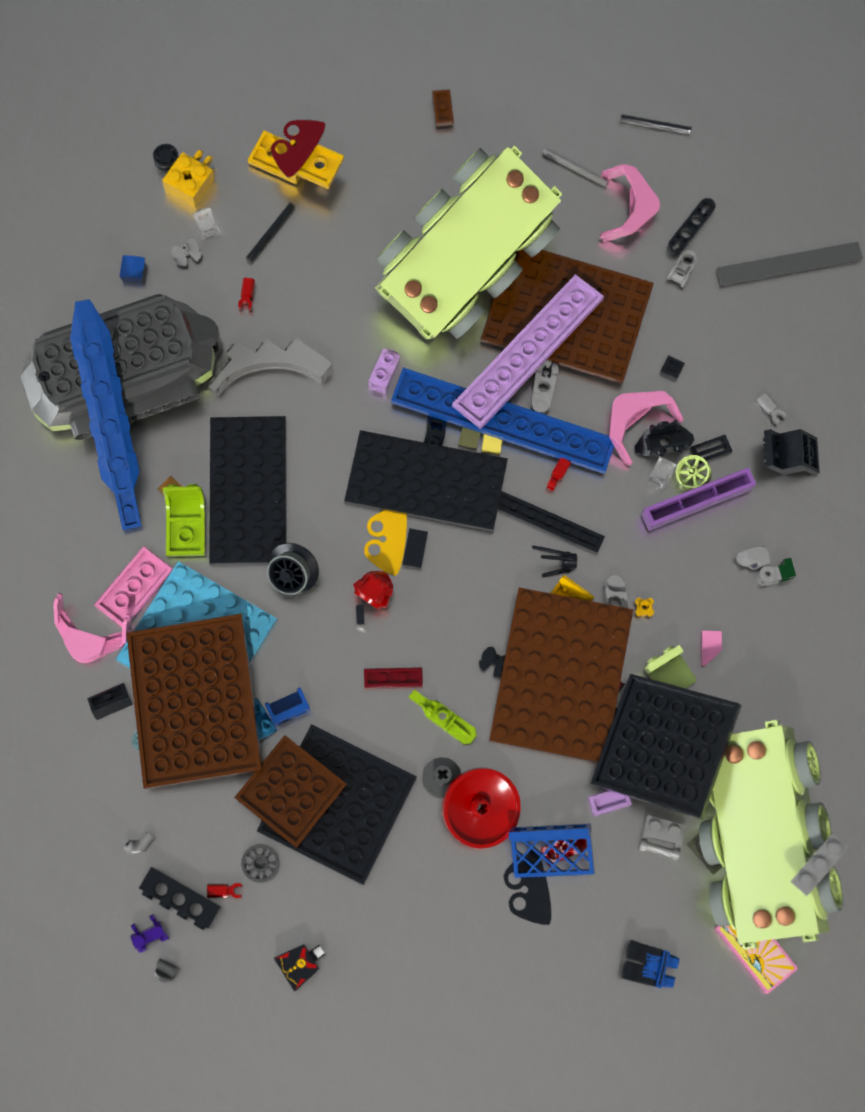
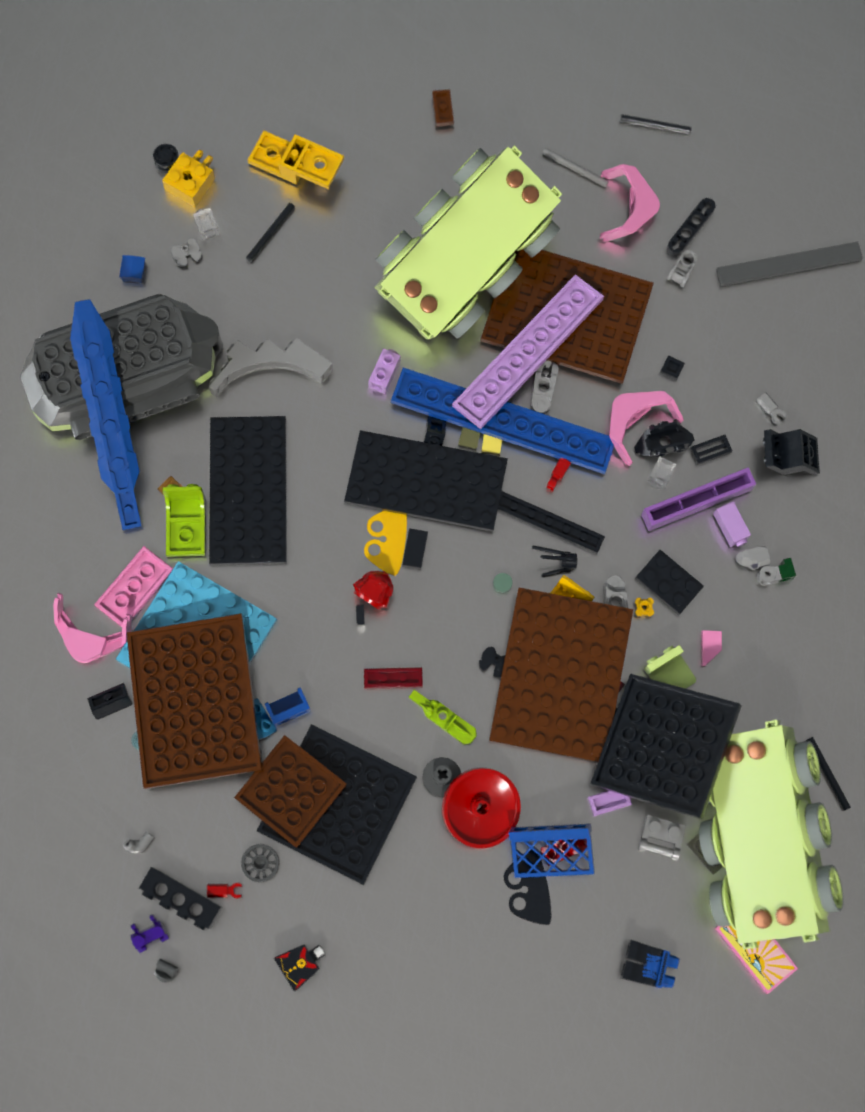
(247, 293): red bar -> none
(292, 569): black piece -> none
(306, 141): dark red piece -> none
(502, 583): none -> sand green tile
(669, 582): none -> black plate
(693, 471): yellowish green wheel -> none
(732, 525): none -> lavender brick
(819, 865): light grey plate -> none
(830, 777): none -> black bar

